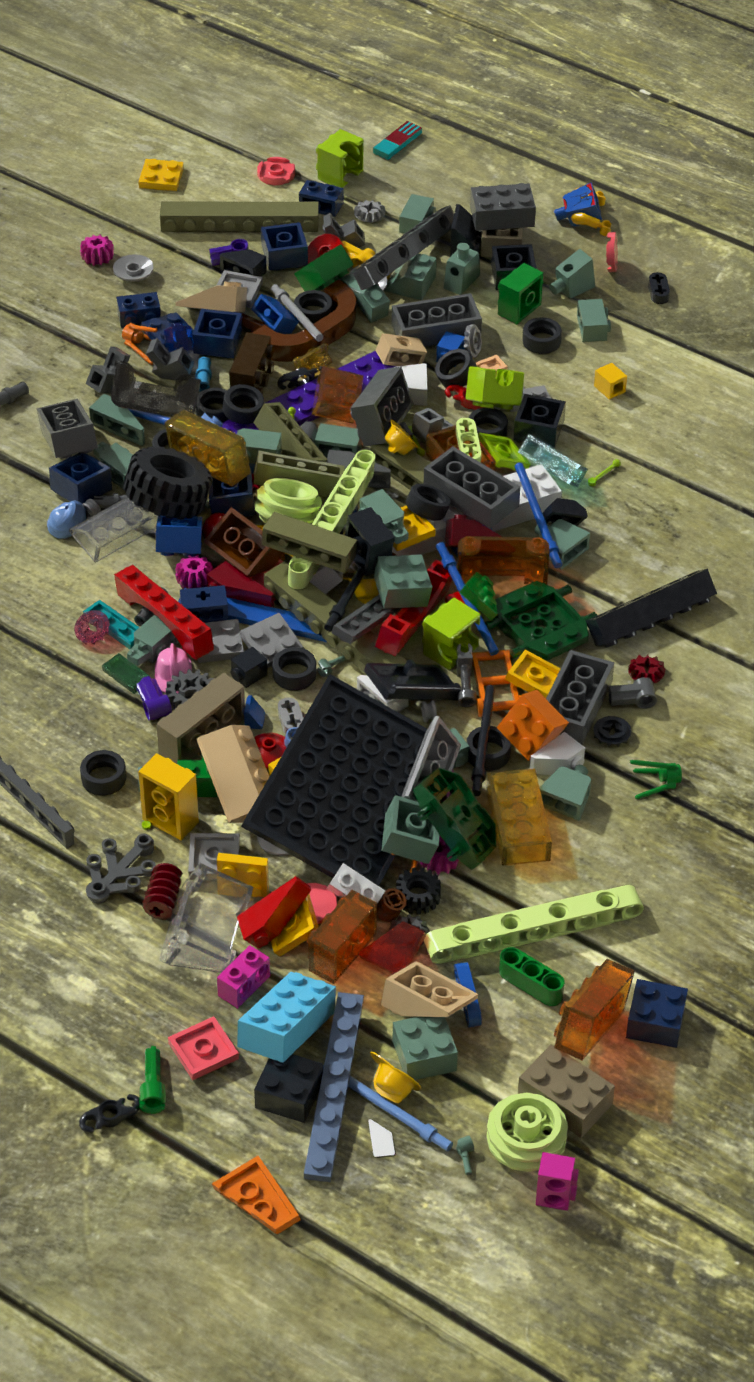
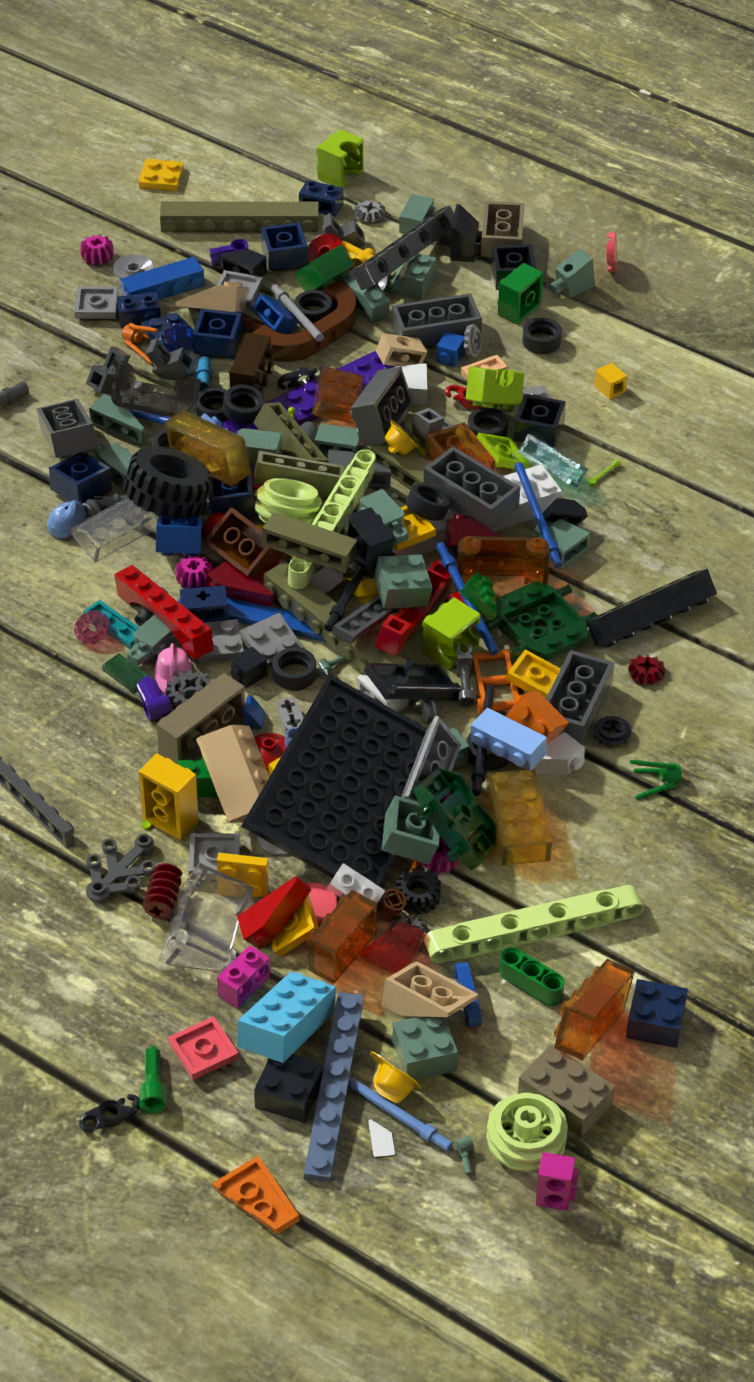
(96, 302): none -> light grey plate
(103, 759): black tyre -> none
(165, 280): none -> blue brick
(276, 171): coral tile -> none
(314, 358): clear yellow hips -> none
(397, 140): teal tile -> none
(450, 360): black tyre -> none
(461, 269): sand green torso -> none
(471, 435): yellowish green beam -> none
(502, 206): dark grey brick -> none
(508, 739): none -> light blue brick
(567, 791): sand green torso -> none
(583, 208): torso -> none
(593, 320): sand green brick -> none
(639, 693): dark grey piece -> none
(662, 287): black beam -> none

